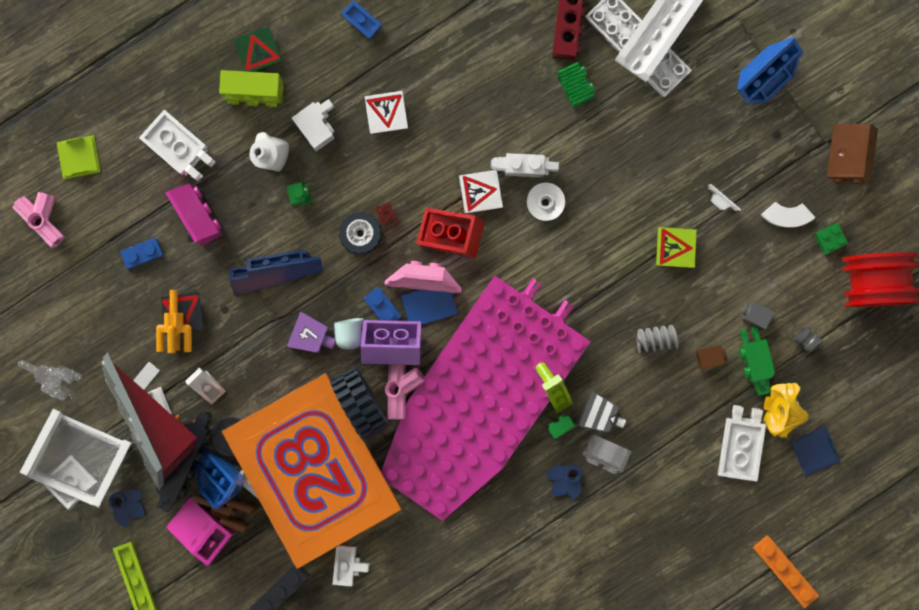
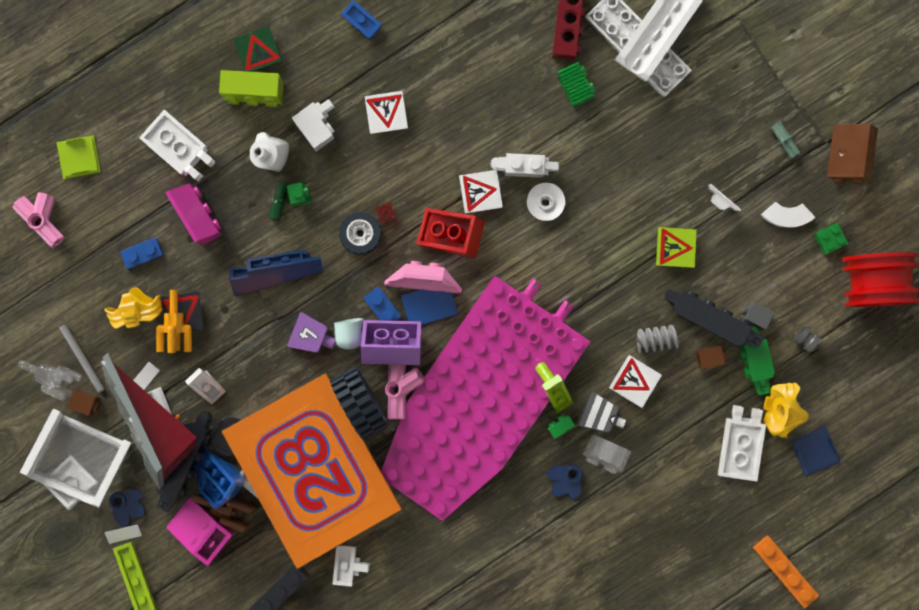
(81, 357): none -> light grey bar
(84, 402): none -> reddish brown brick
(123, 534): none -> white sticker
(133, 308): none -> yellow piece
(279, 198): none -> dark green piece
(635, 381): none -> white piece
(712, 319): none -> black hinge
(769, 71): blue wedge -> none
(785, 139): none -> sand green axle

